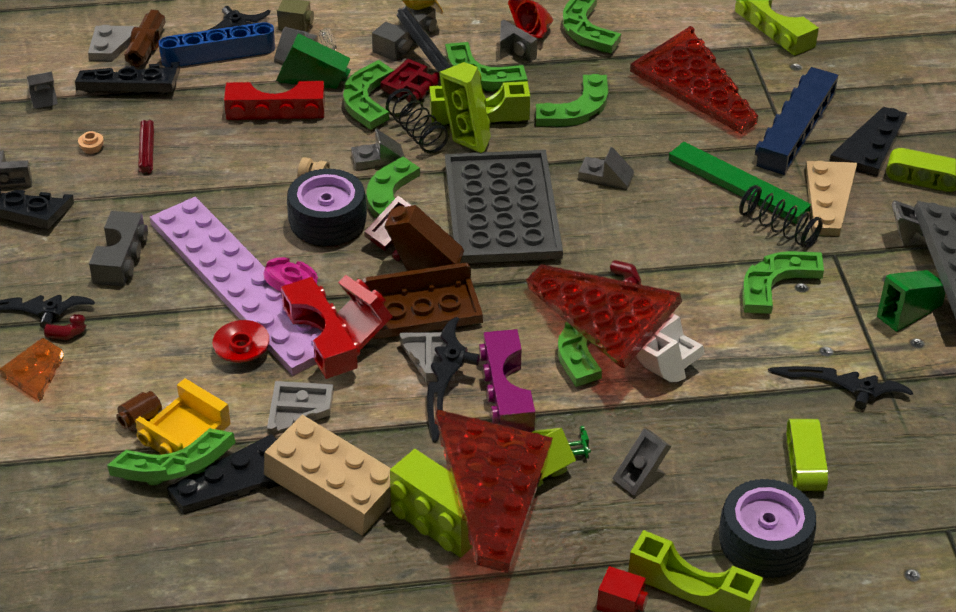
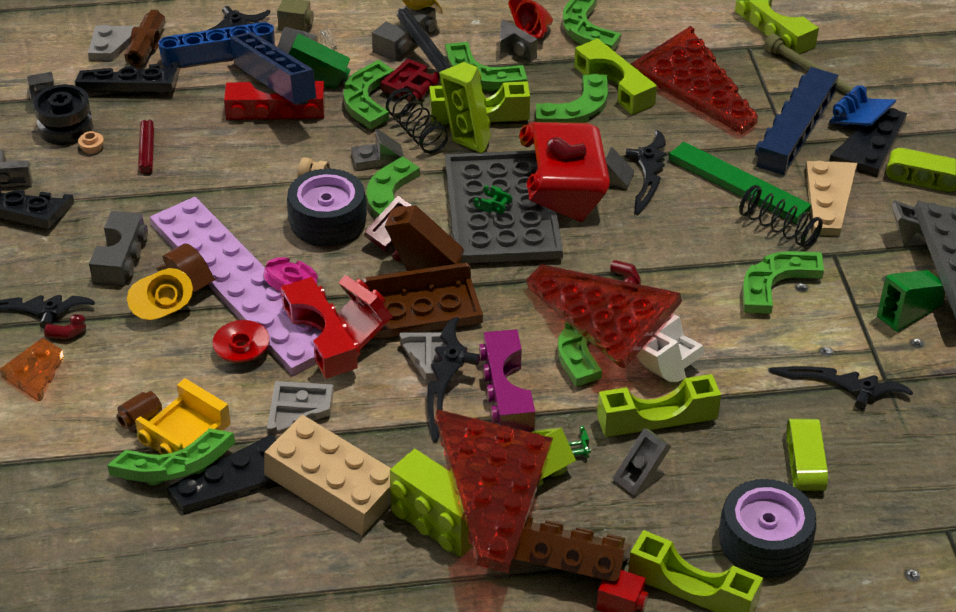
(62, 114): none -> black wheel
(160, 294): none -> yellow piece
(190, 262): none -> reddish brown brick
(273, 67): none -> dark blue brick
(492, 205): none -> green piece
(564, 150): none -> dark red arm
(572, 184): none -> red windscreen
(572, 550): none -> reddish brown bracket
(634, 89): none -> lime arch
(648, 158): none -> black piece
(691, 402): none -> lime arch
(775, 45): none -> olive piece
(859, 109): none -> blue hinge

